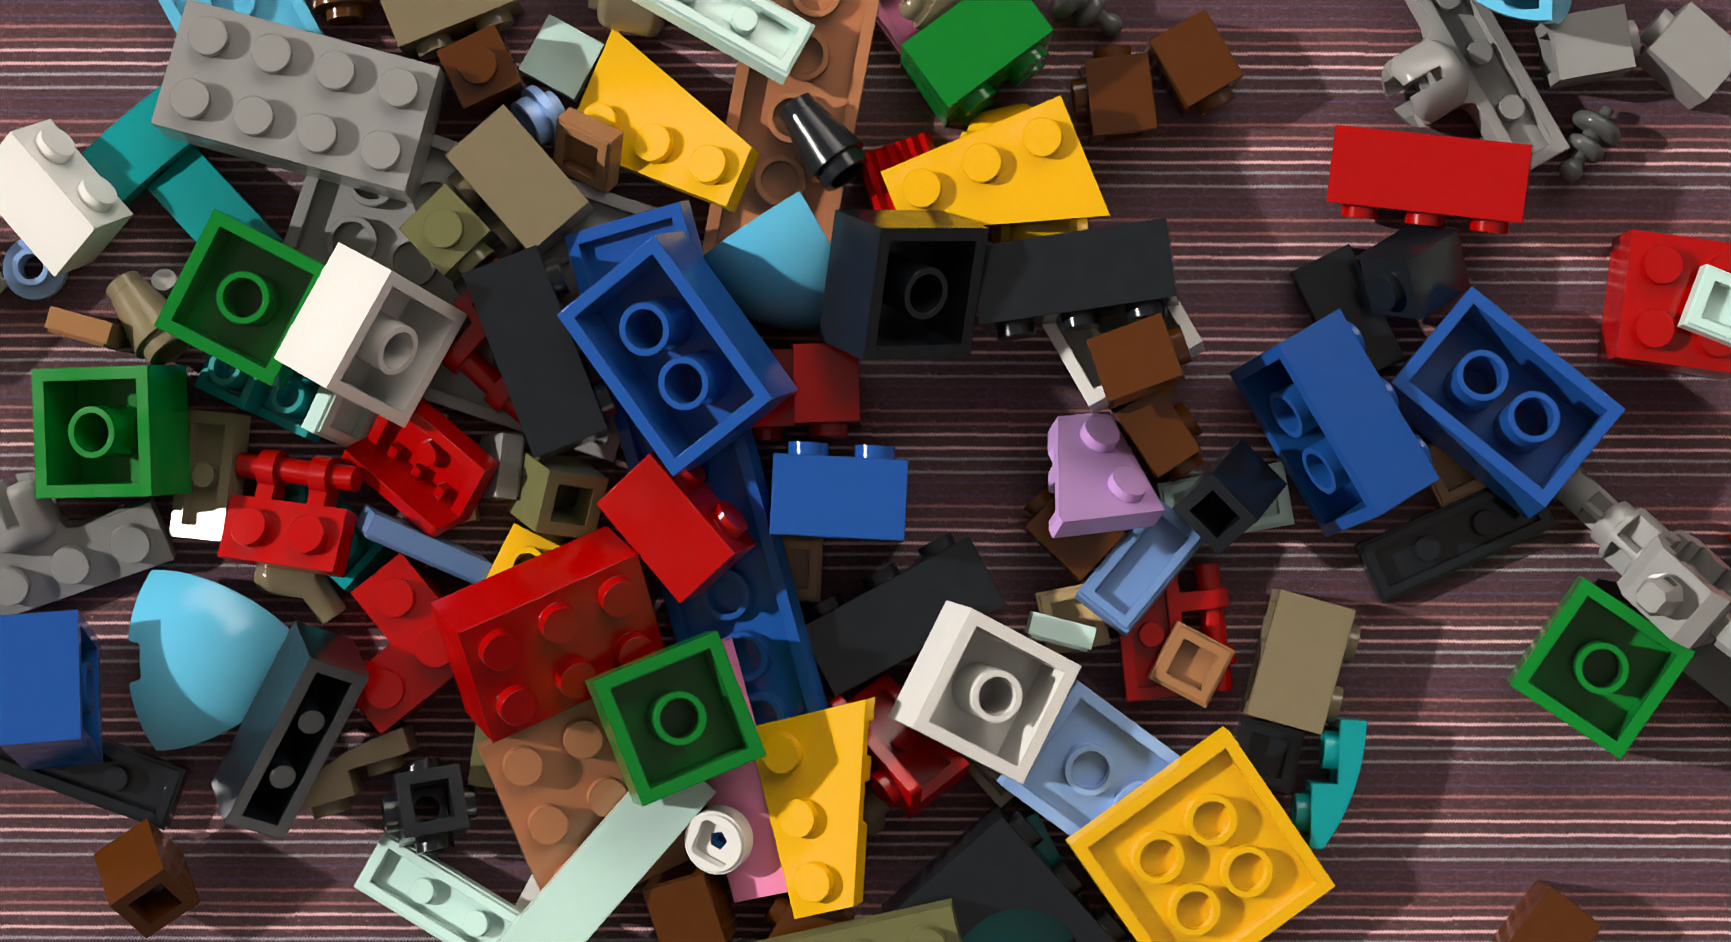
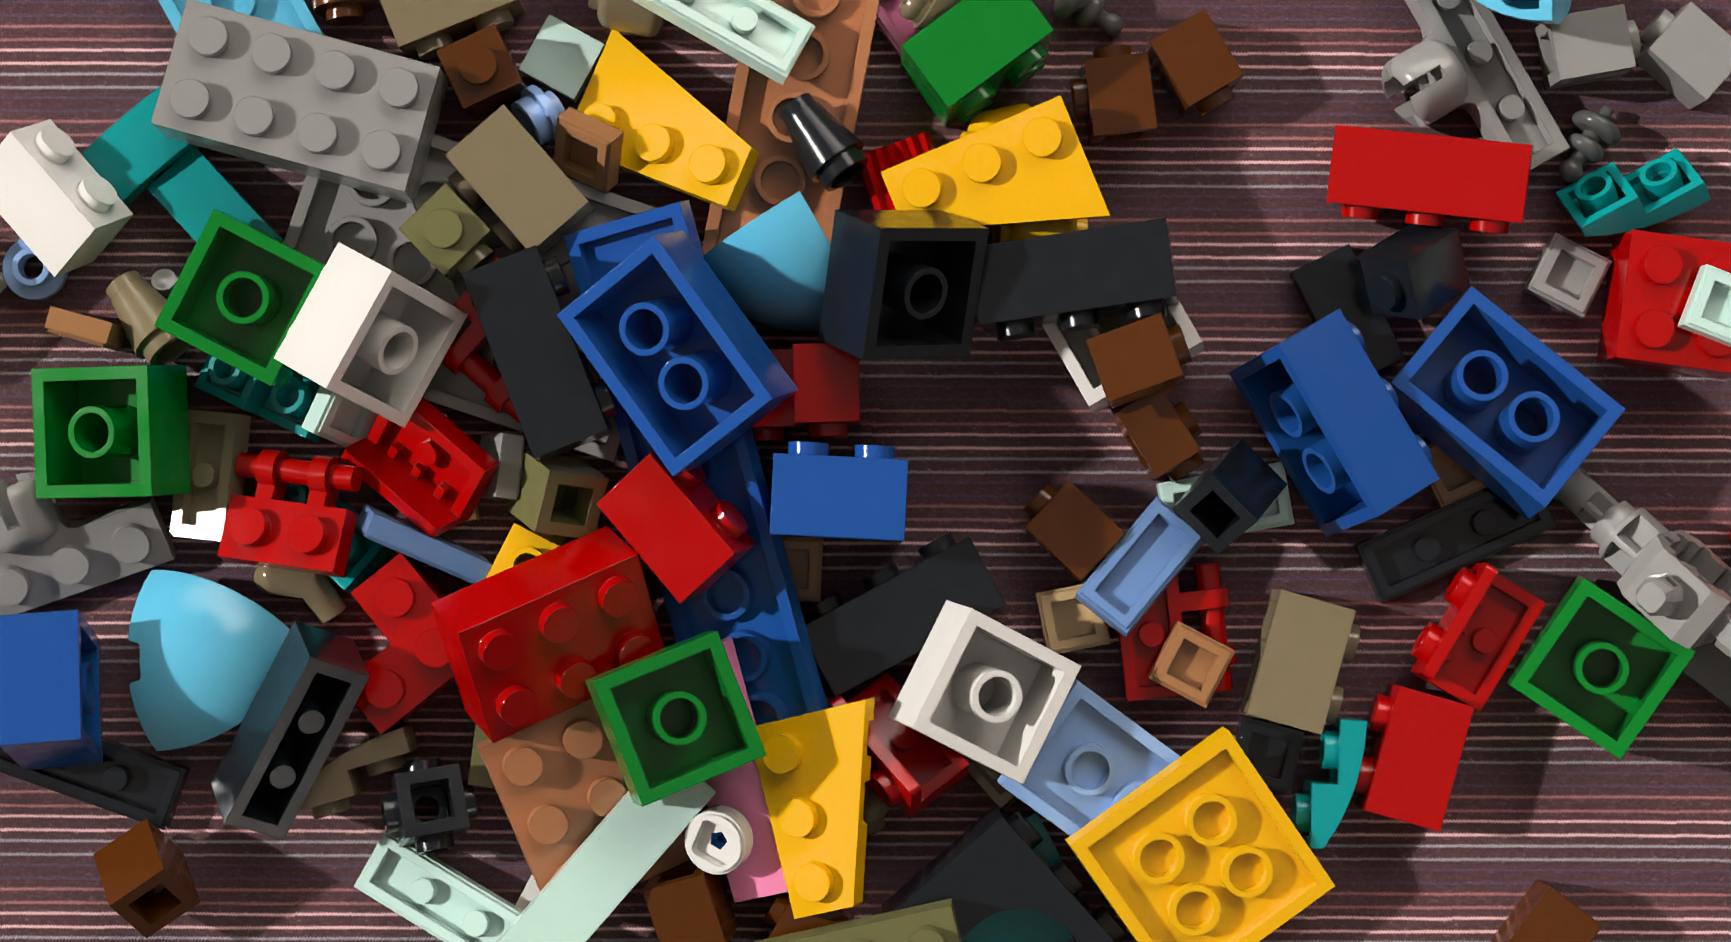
(1060, 631): light aqua tile -> none
(1096, 478): lavender wing -> none
(1412, 755): none -> red brick
(1475, 635): none -> red bracket
(1567, 276): none -> light grey tile
(1616, 203): none -> teal slope

